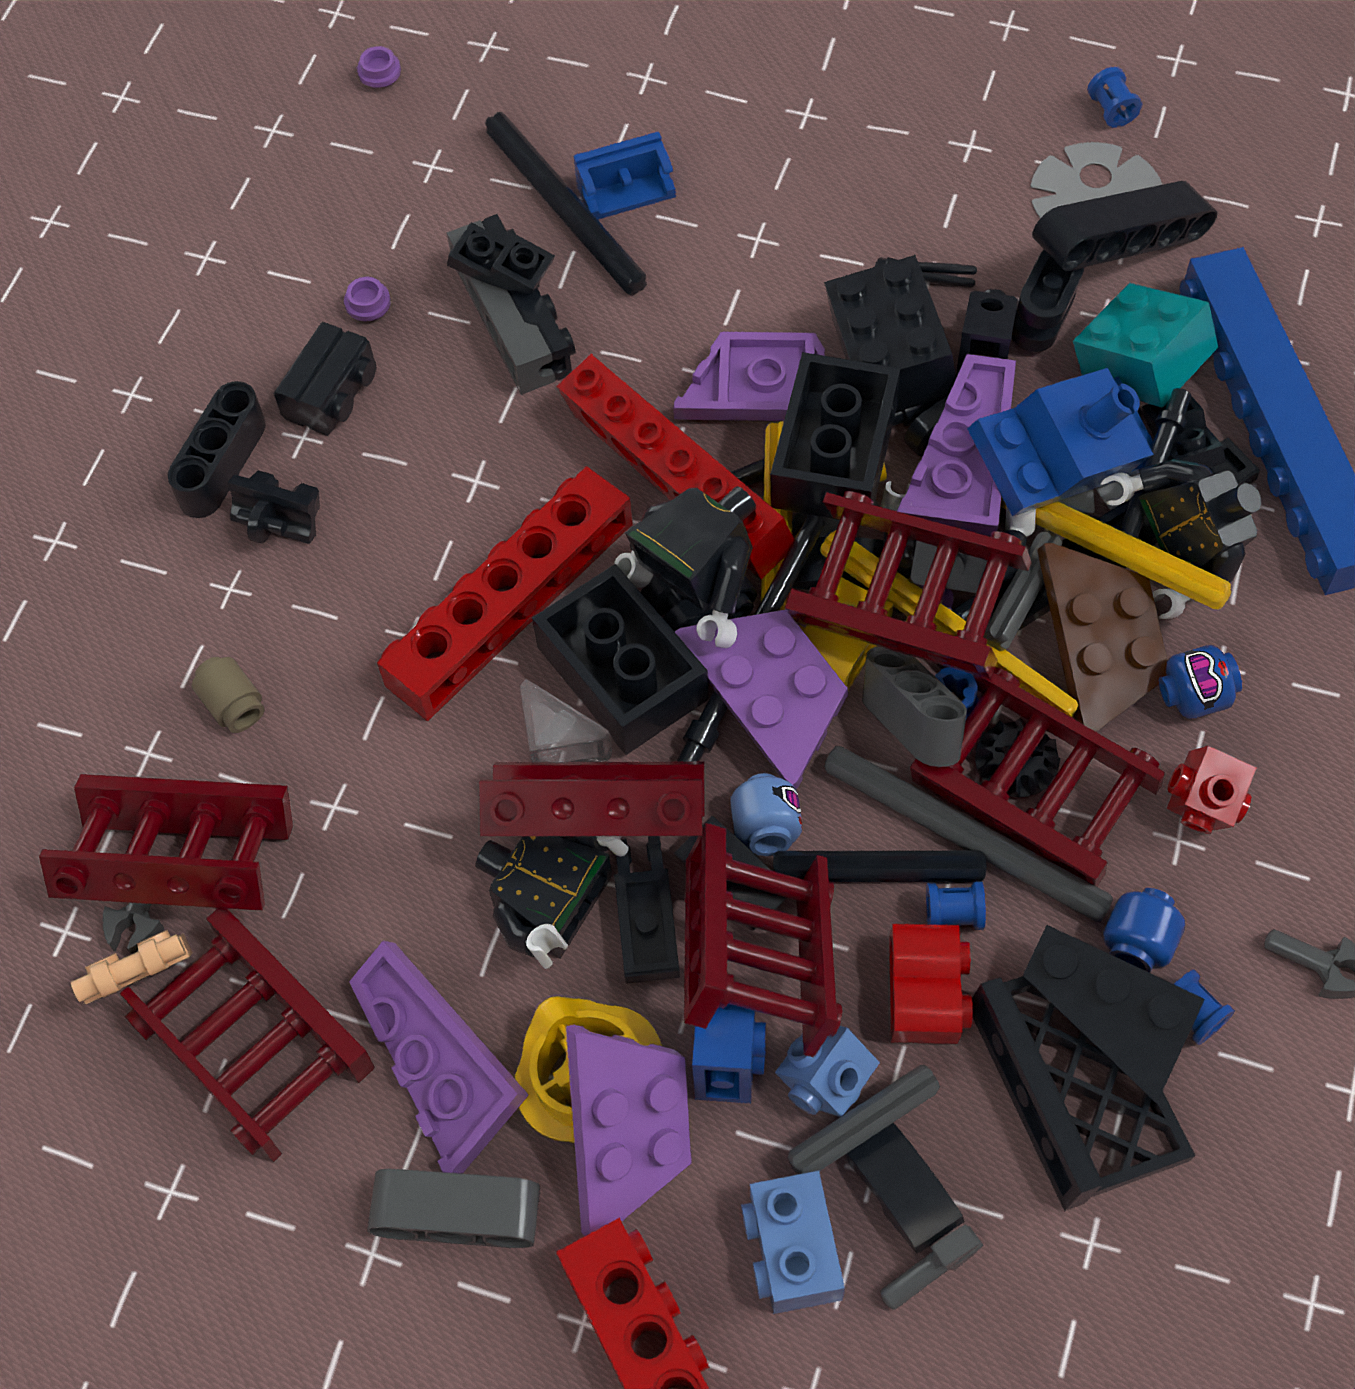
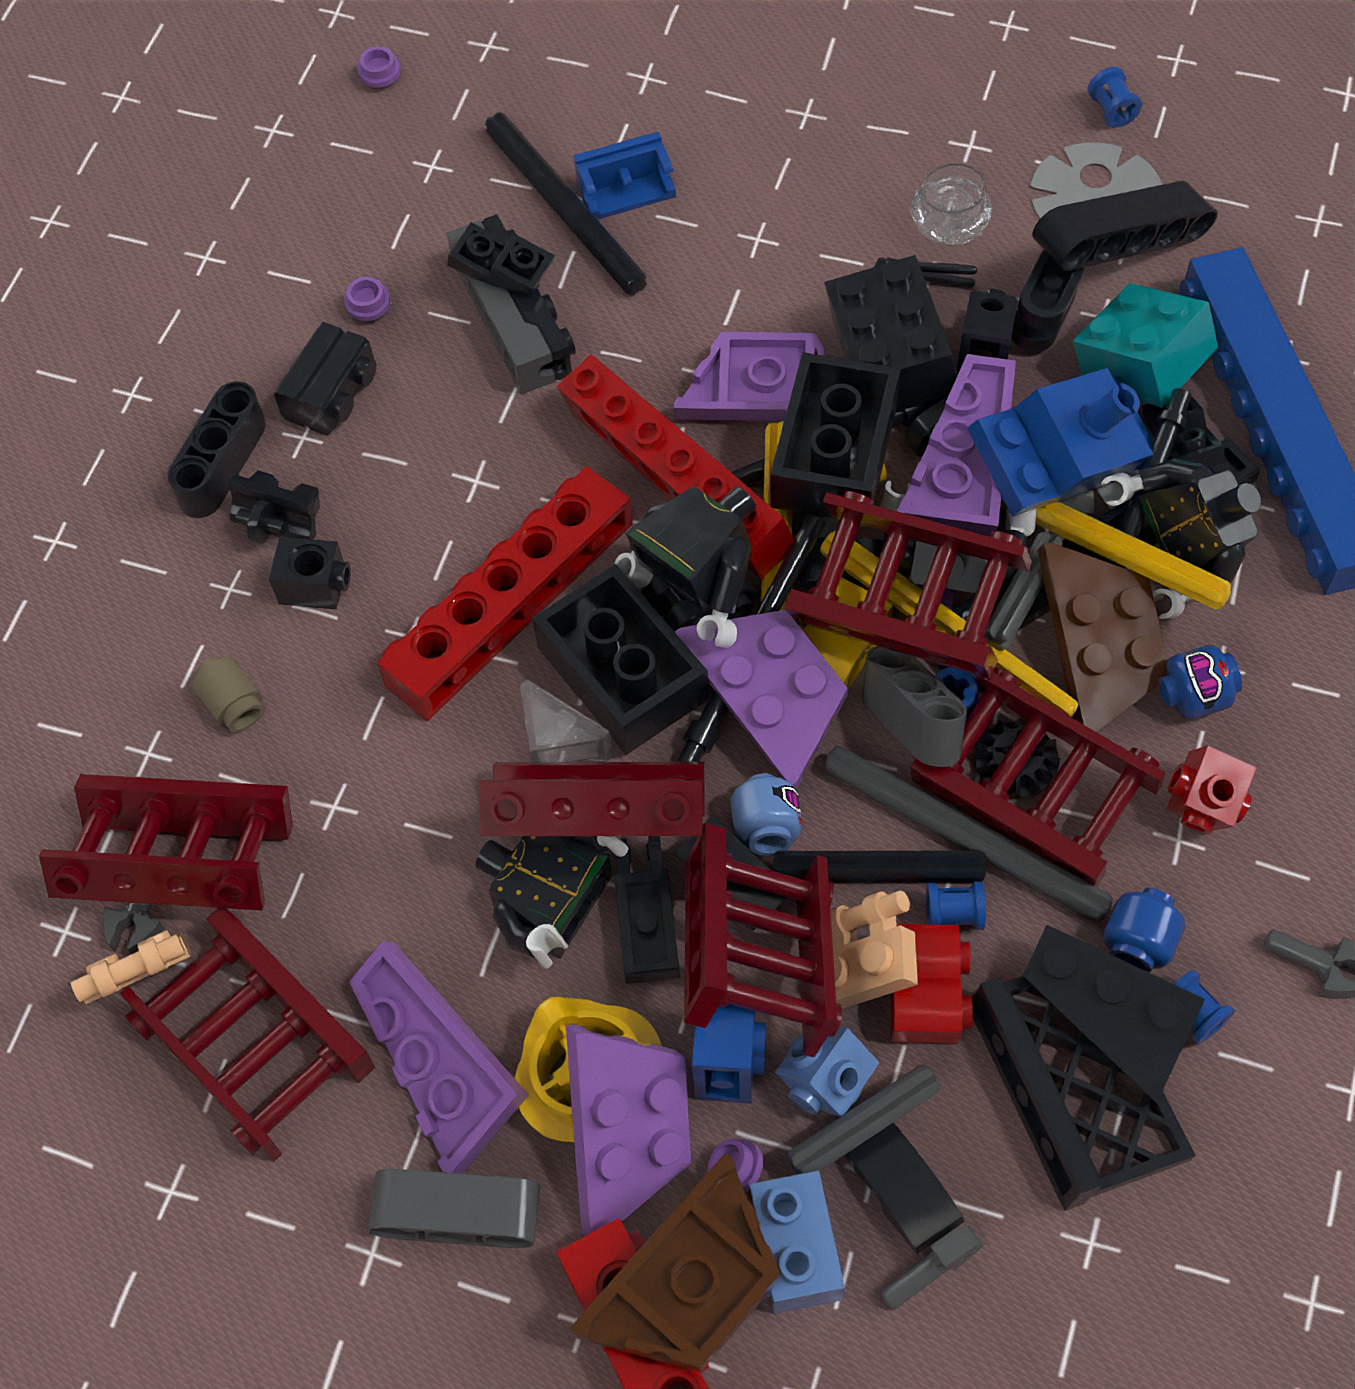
(298, 558): none -> black brick
(688, 1279): none -> reddish brown wing
(746, 1157): none -> medium lavender plate
(878, 962): none -> light nougat plate
(952, 205): none -> clear piece

